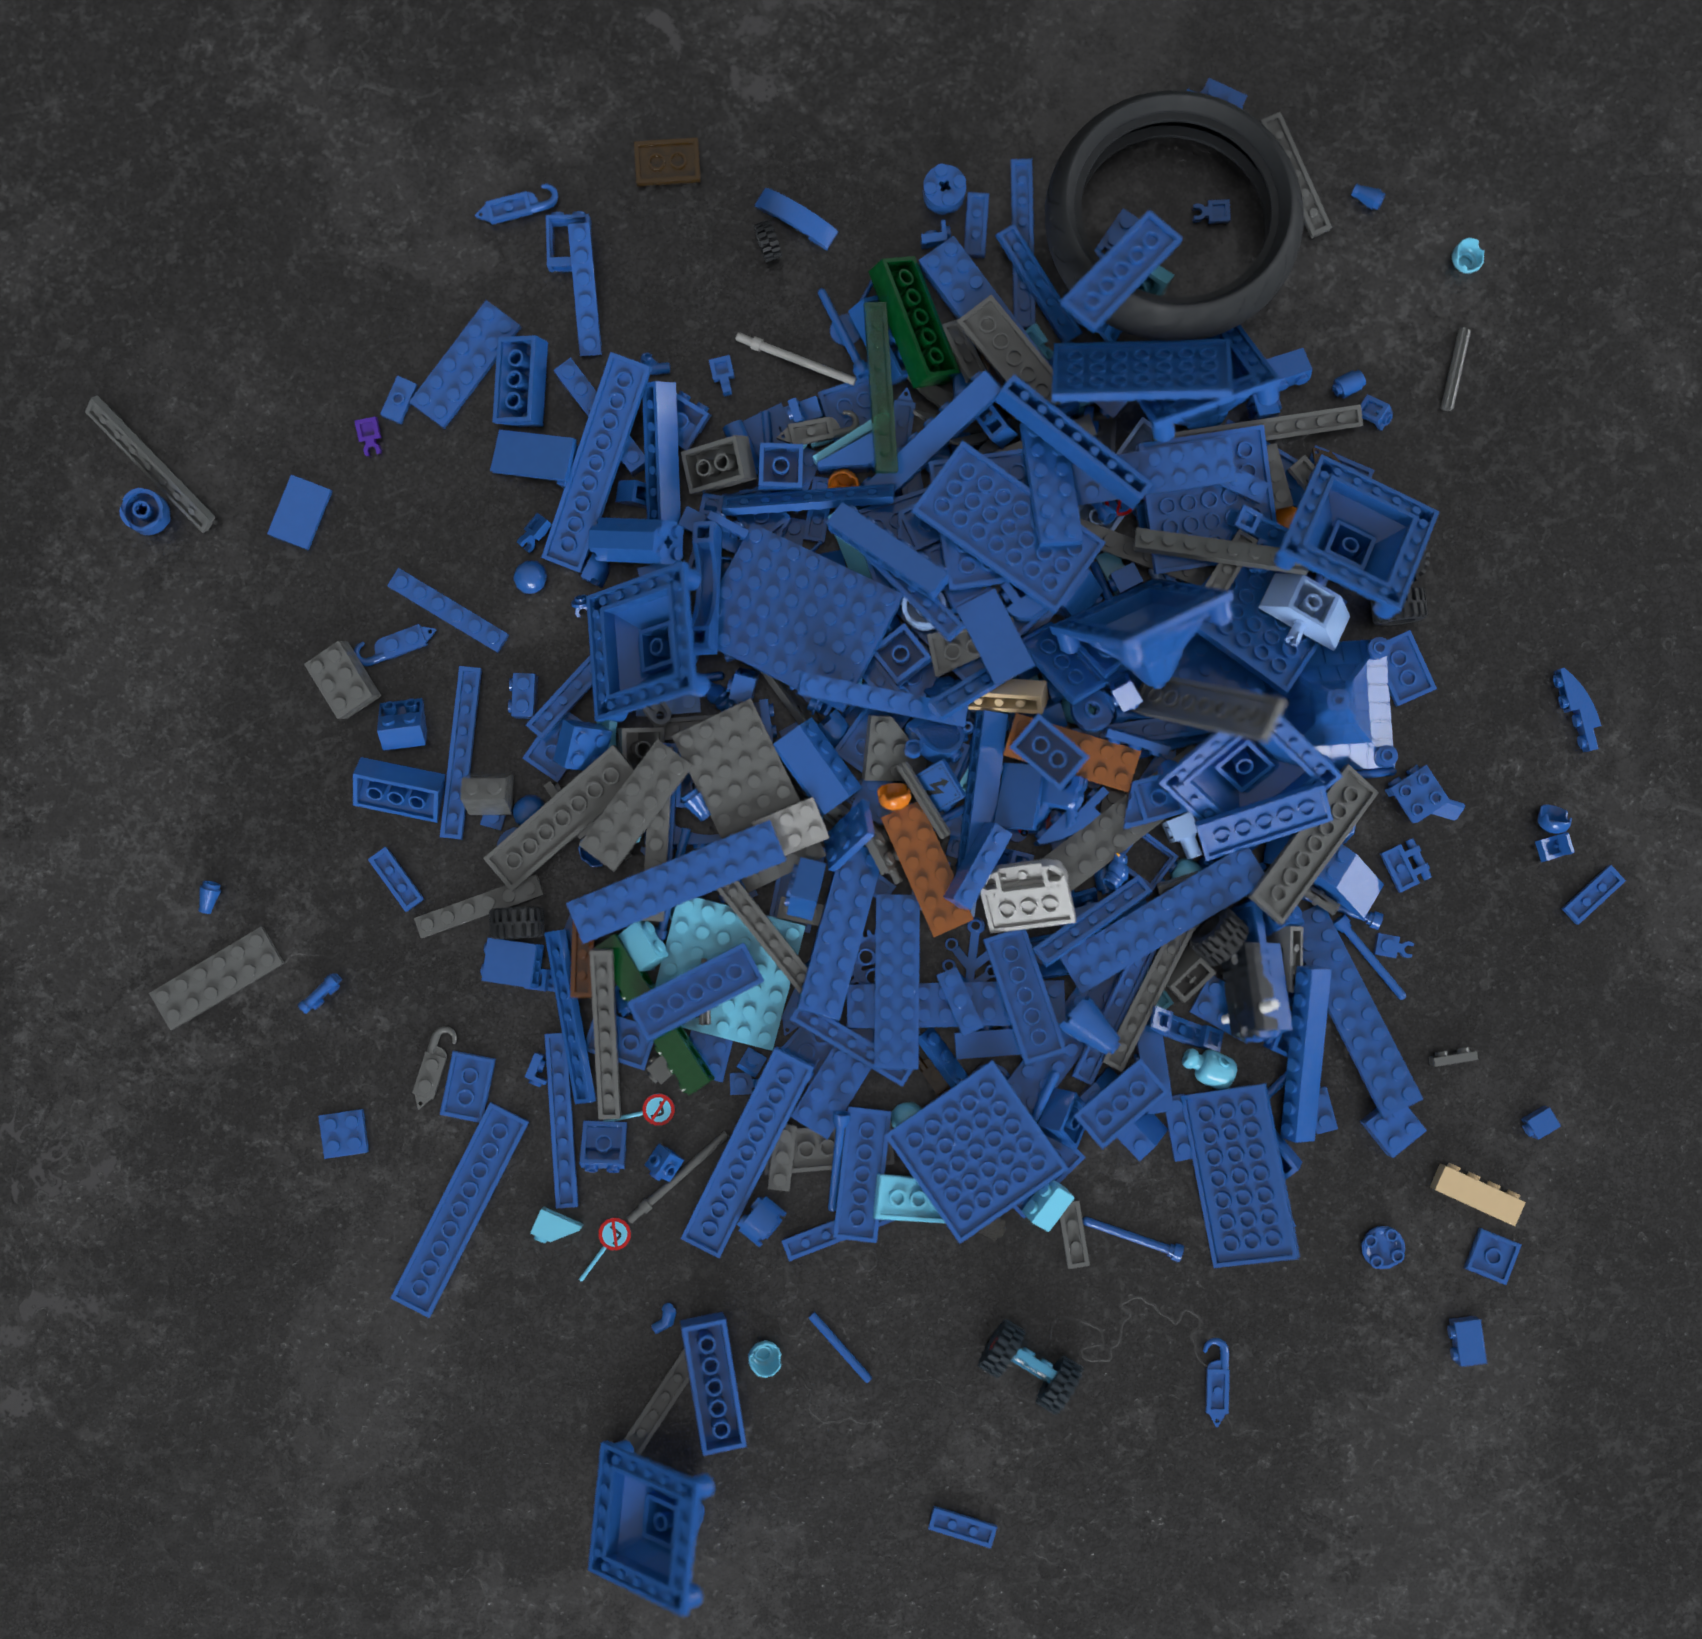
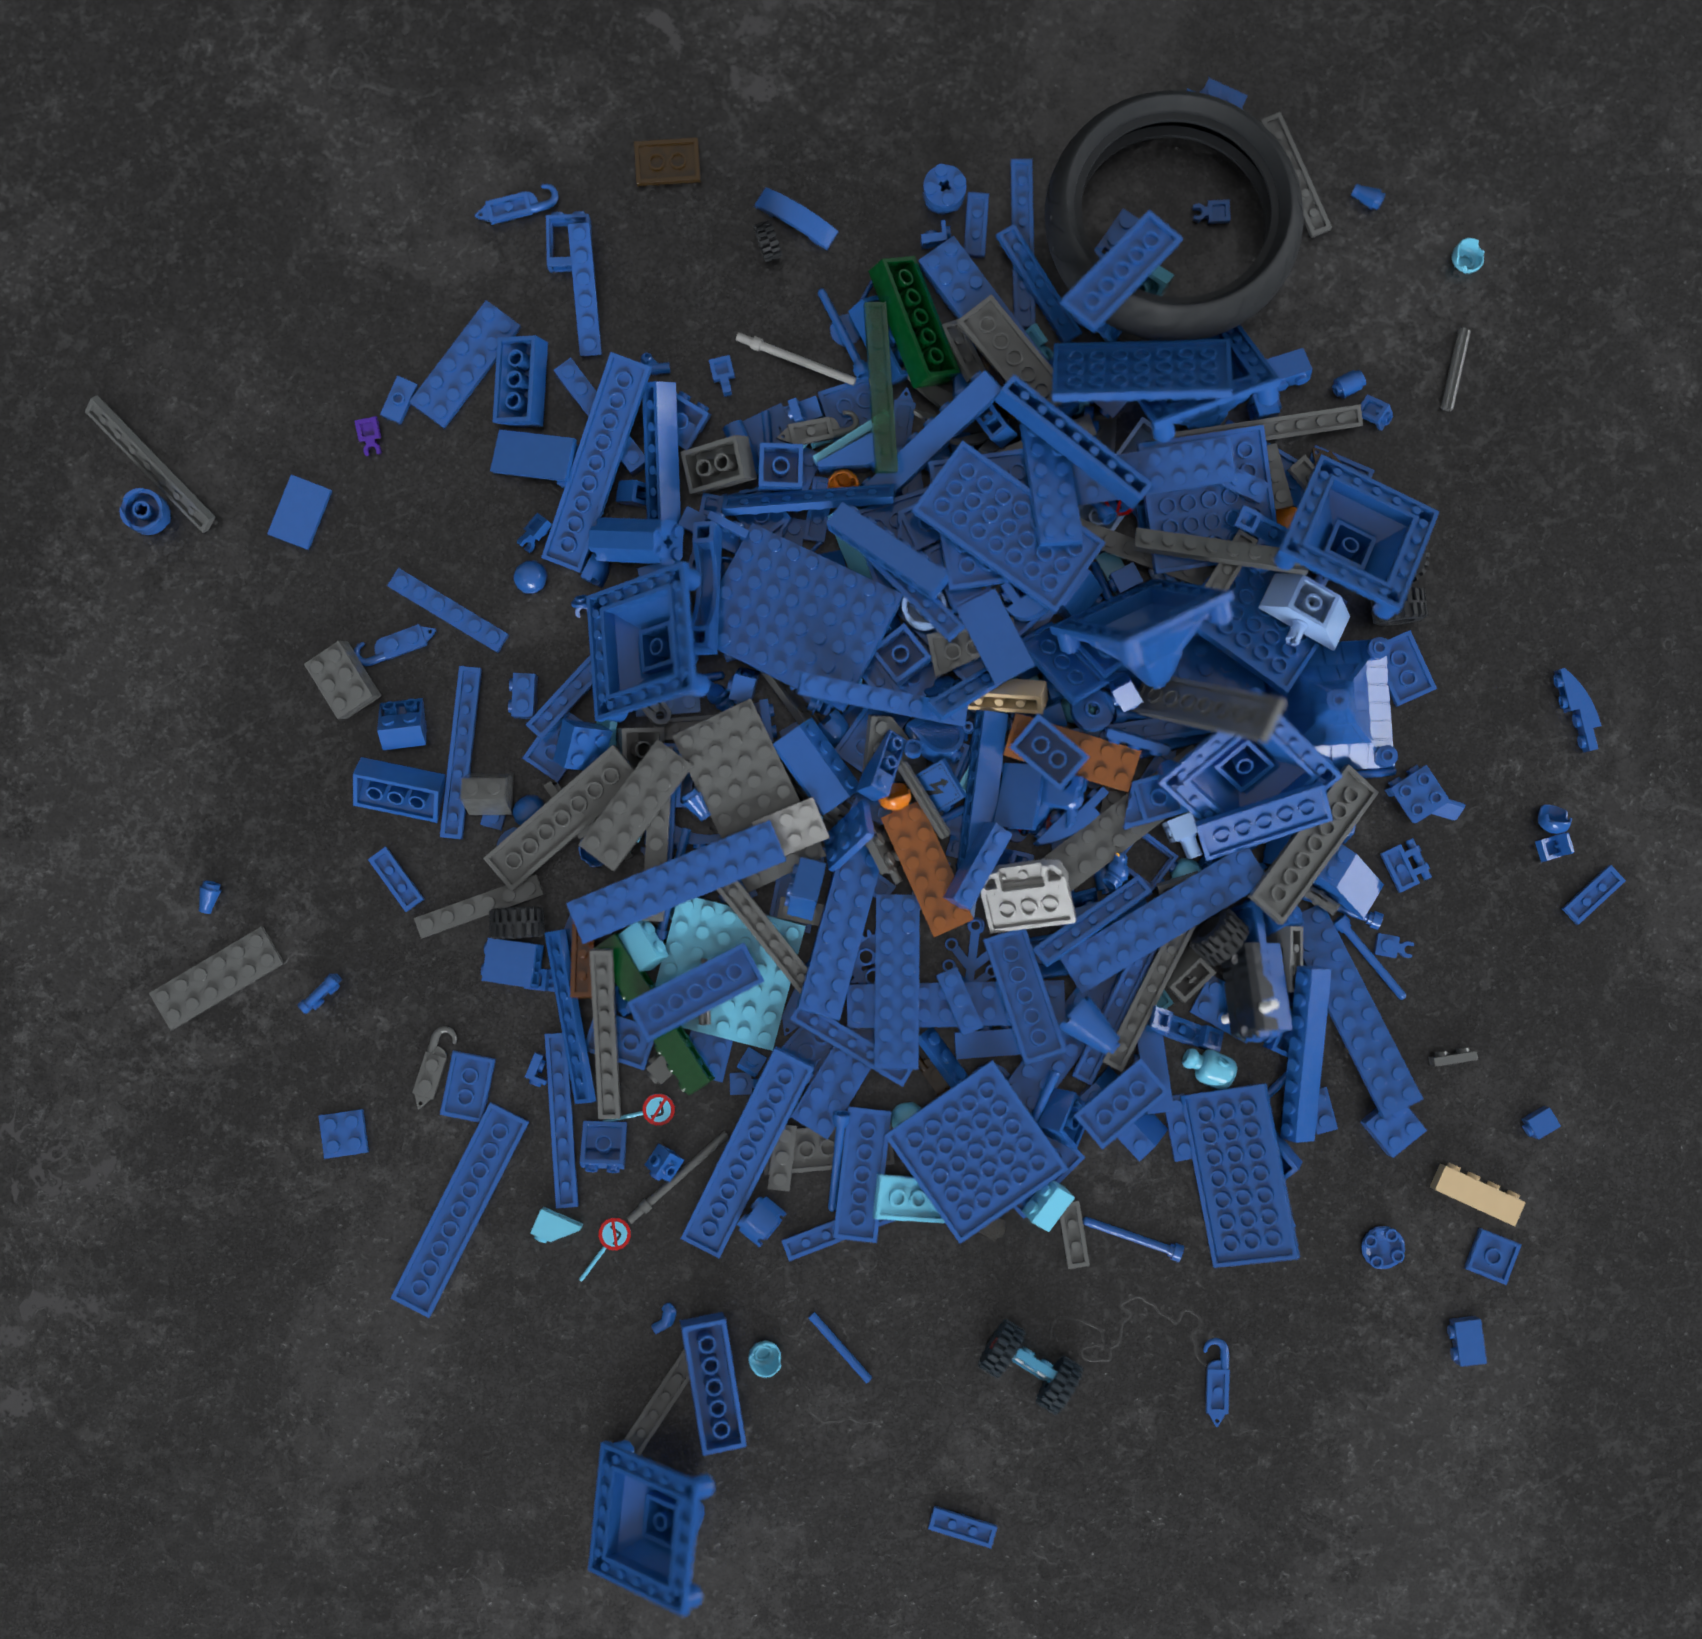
(882, 768): none -> blue slope

